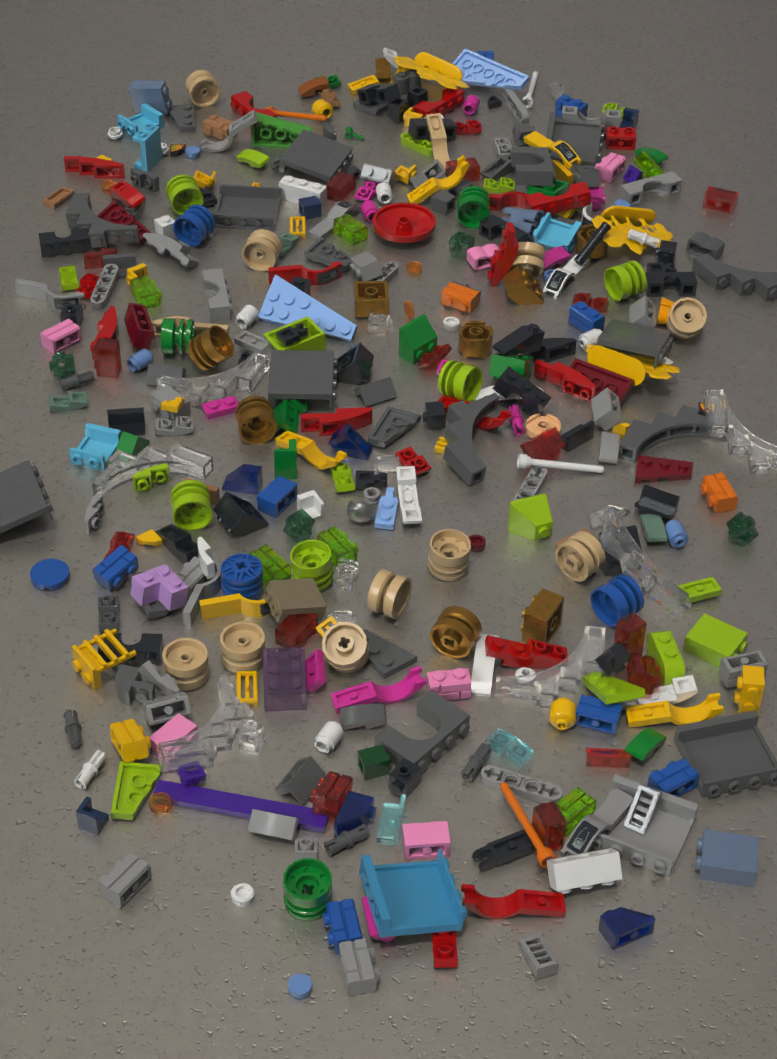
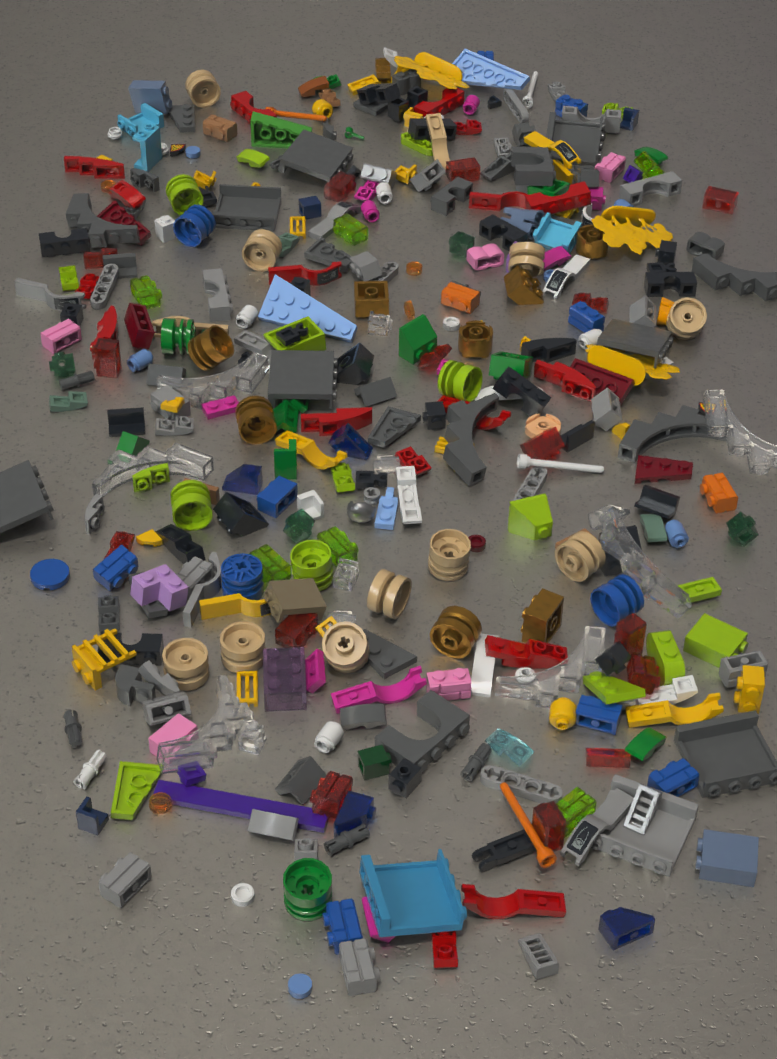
(58, 197): medium nougat tile -> none
(95, 447): medium azure panel -> none
(129, 740): yellow brick -> none
(136, 271): yellow bracket -> none
(172, 247): light grey slope -> none
(205, 558): white slope -> none
(234, 128): light grey piece -> none
(293, 189): white brick -> none
(391, 822): clear light blue panel -> none
(404, 222): red dish -> none
(425, 839): bright pink brick -> none
(433, 184): yellow piece -> none
(473, 206): green wheel -> none
(503, 186): lime slope -> none
(505, 256): red slope -> none
(516, 420): dark pink pin -> none
(522, 340): black slope -> none
(584, 870): white brick -> none
(597, 237): black pin -> none
(609, 447): light grey slope -> none
(620, 138): red brick -> none
(625, 280): lime wheel -> none
(643, 238): white axle -> none

